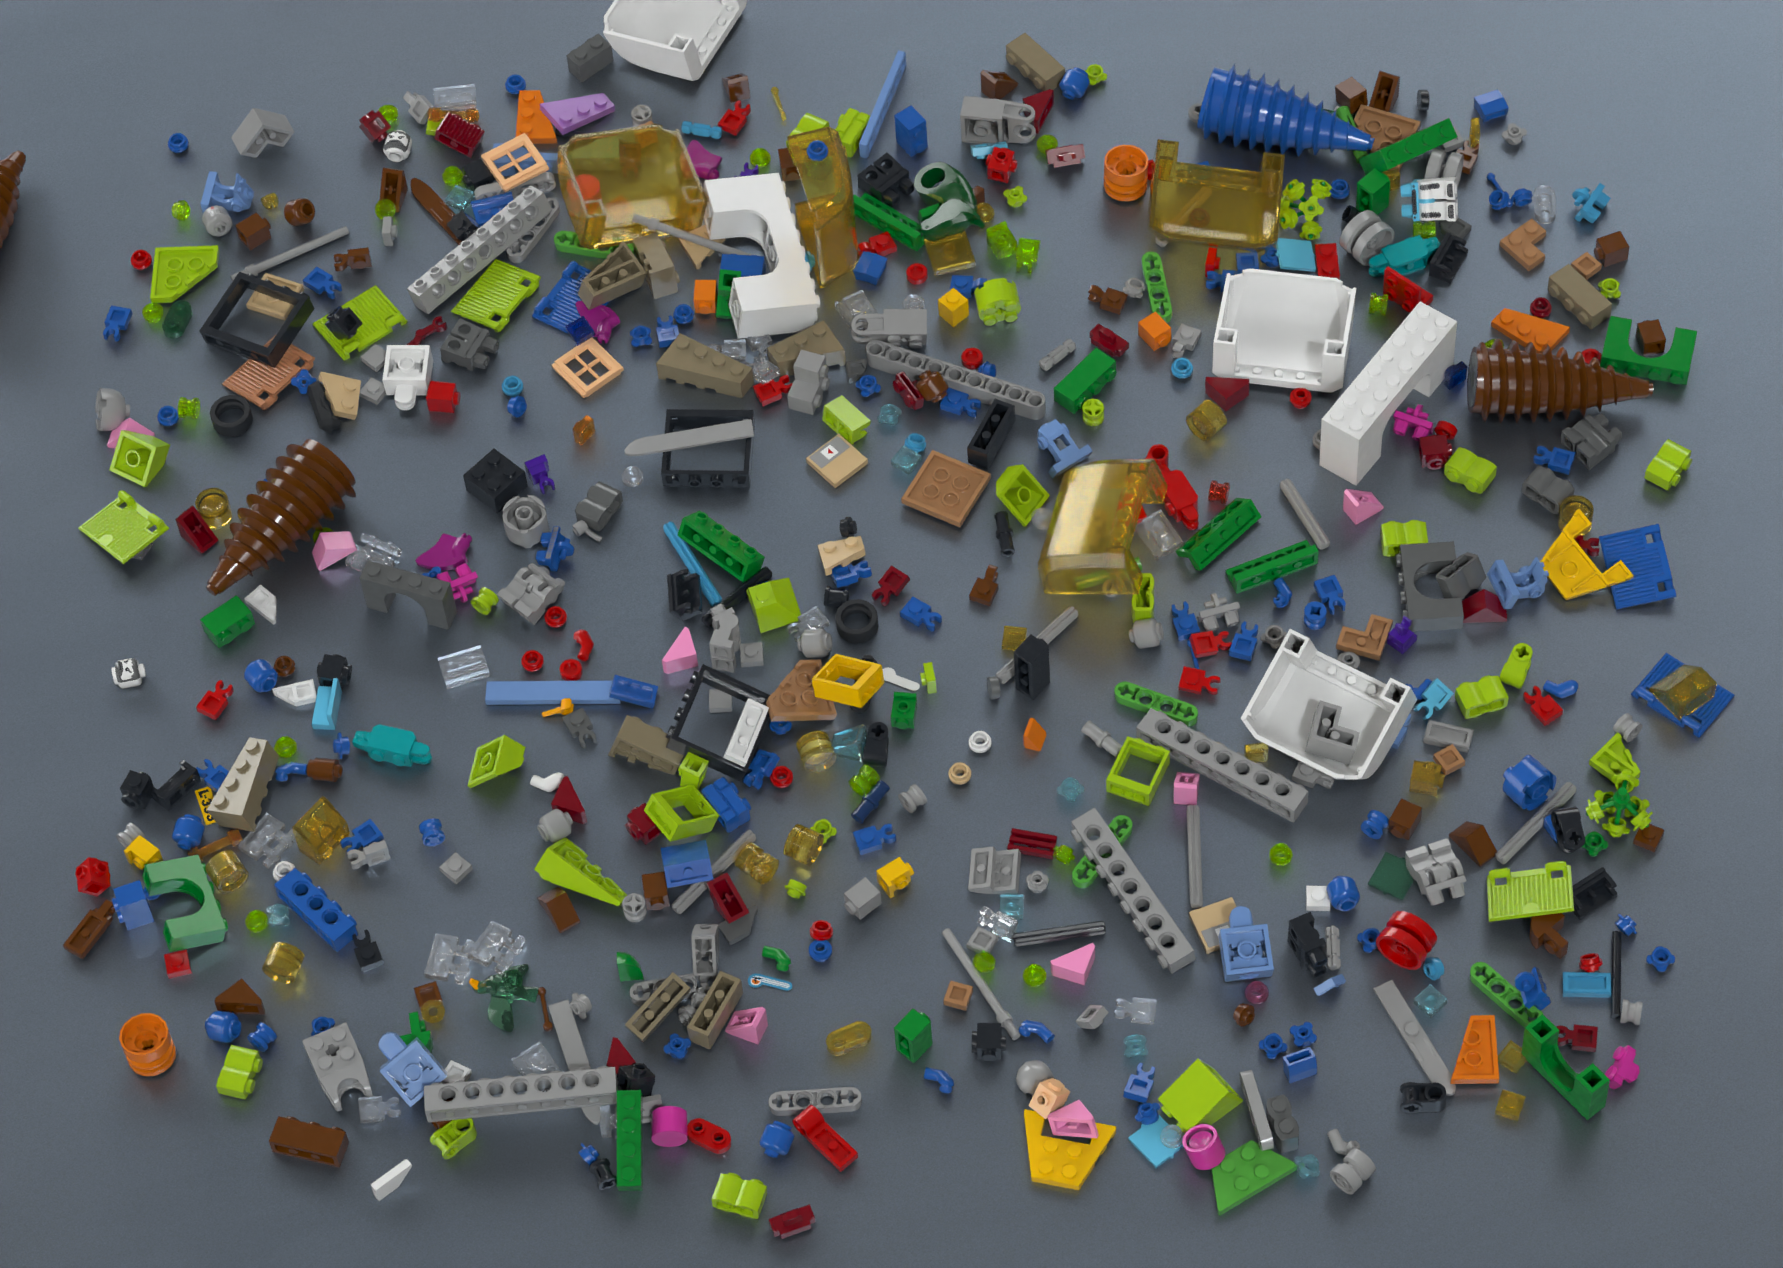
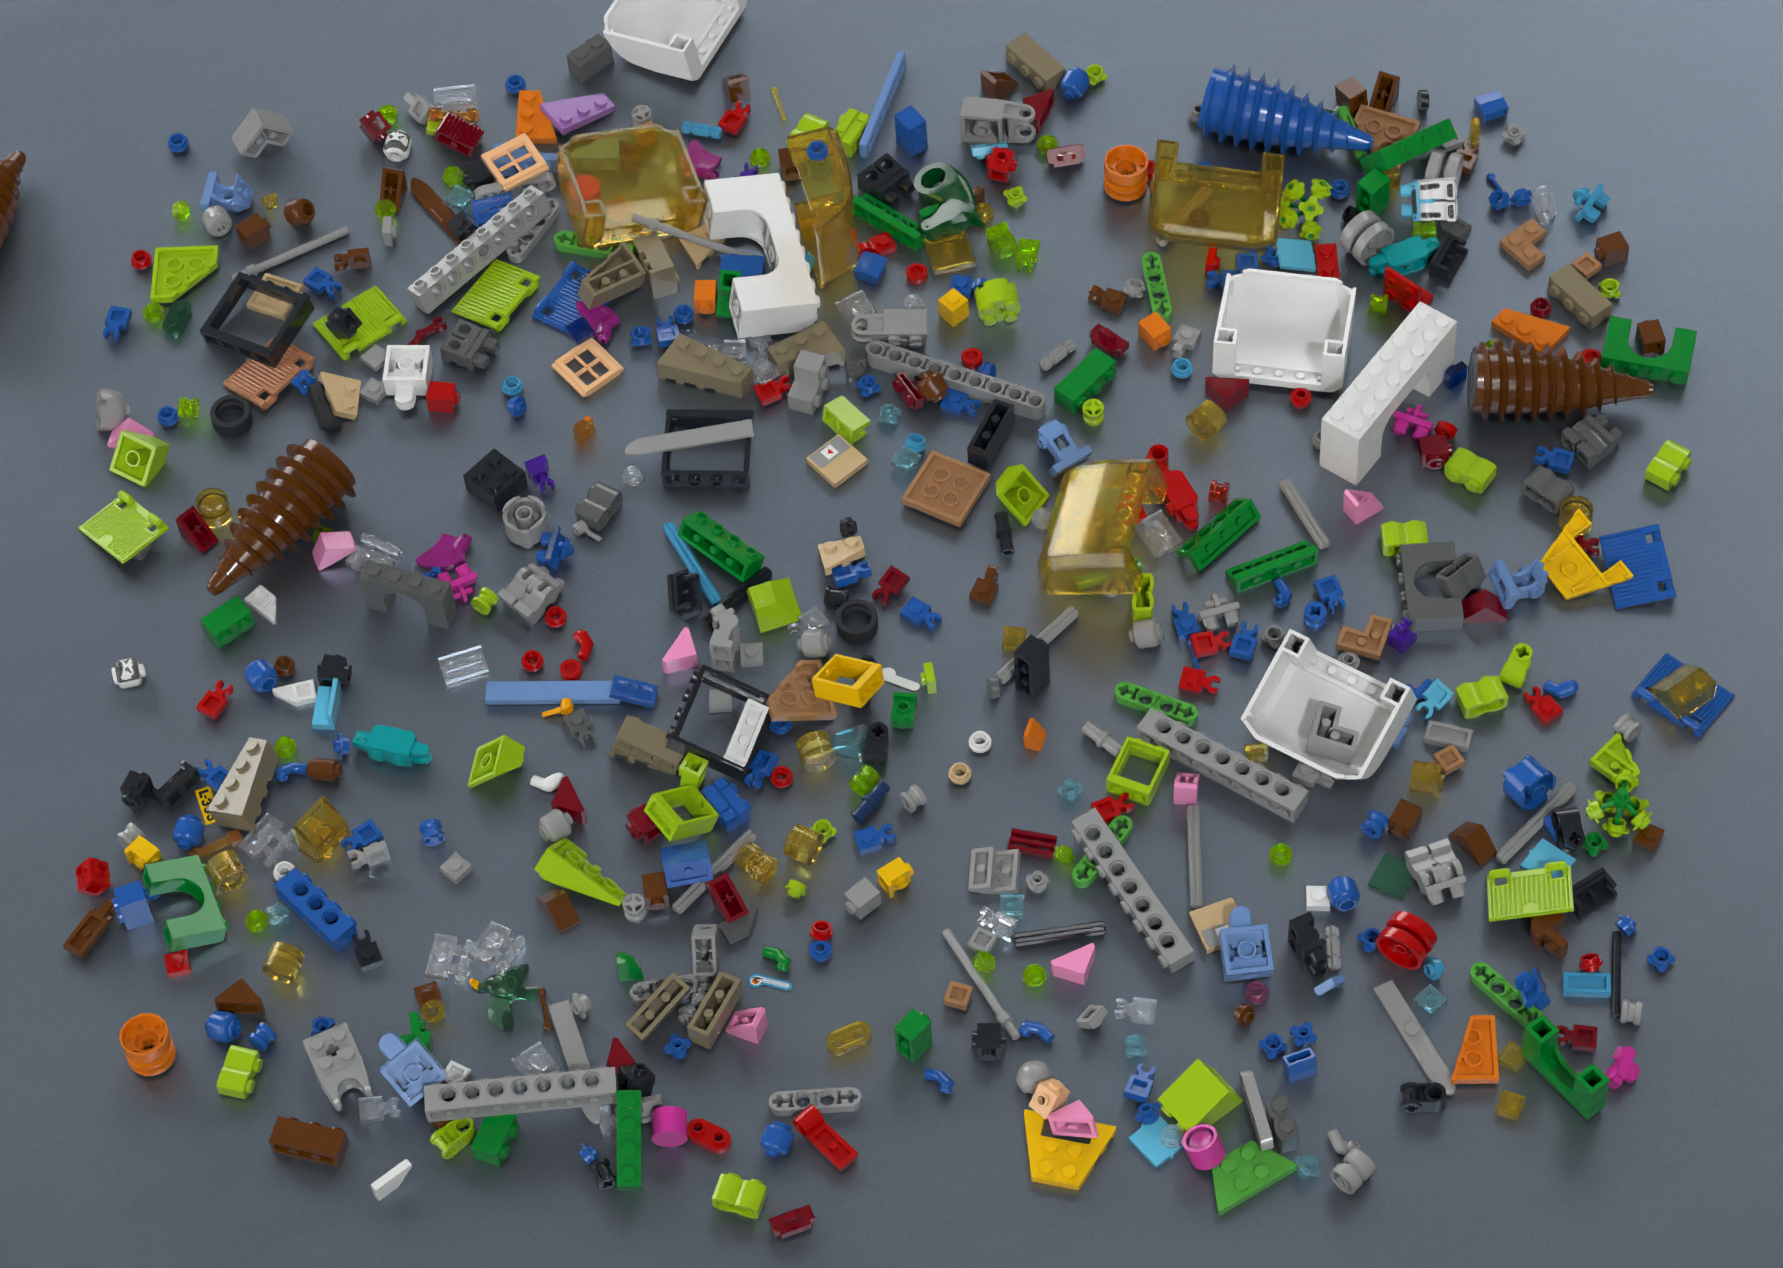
(494, 1138): none -> green brick
(1110, 808): none -> red plate
(1544, 853): none -> medium azure piece

